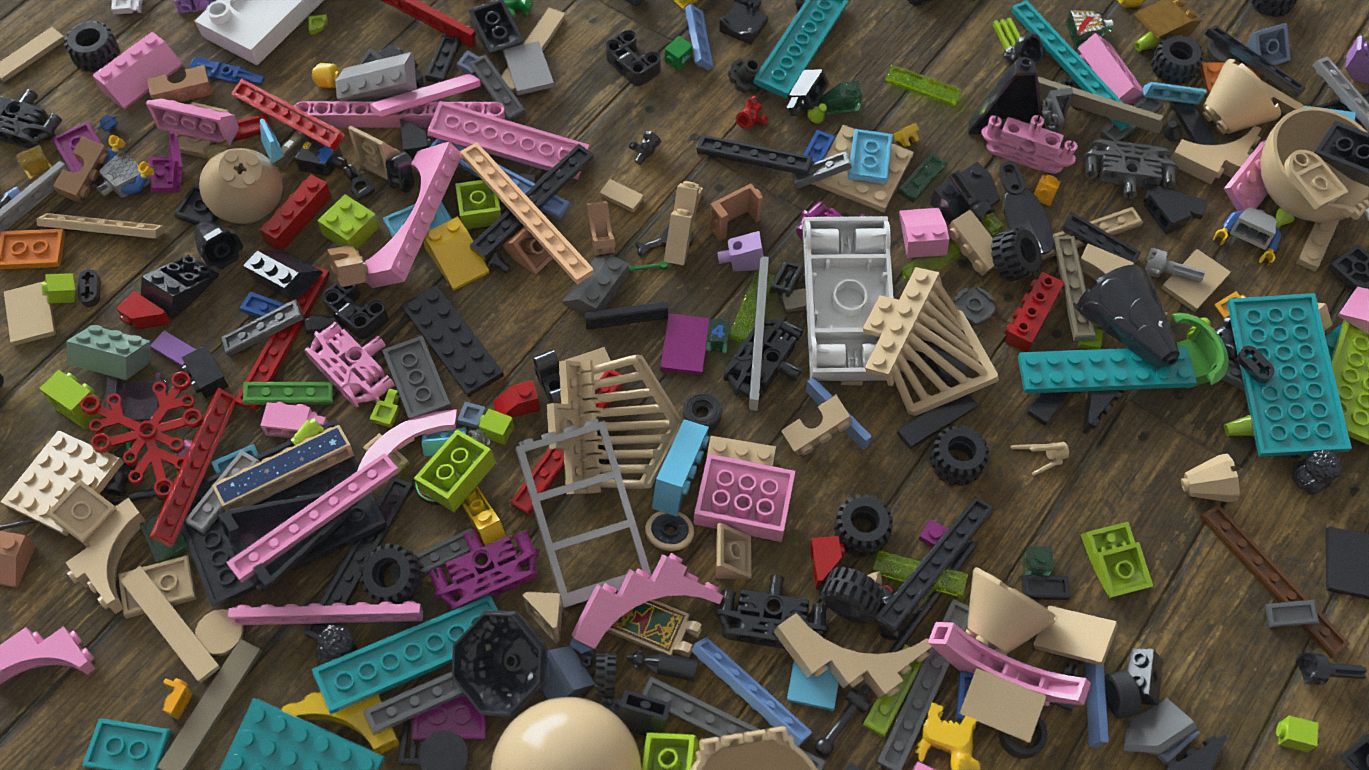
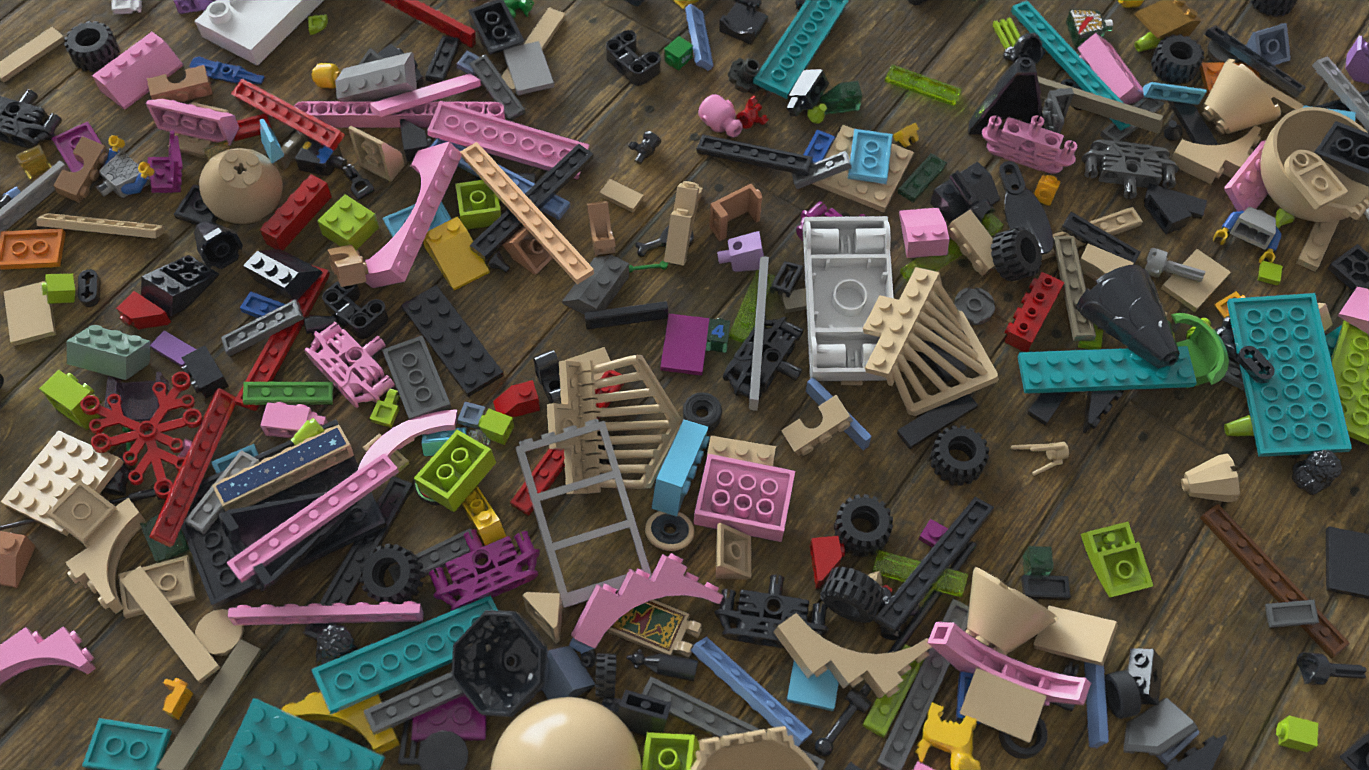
(108, 123): blue plate -> none
(399, 171): black piece -> none
(720, 115): none -> bright pink piece
(1270, 273): none -> lime tile

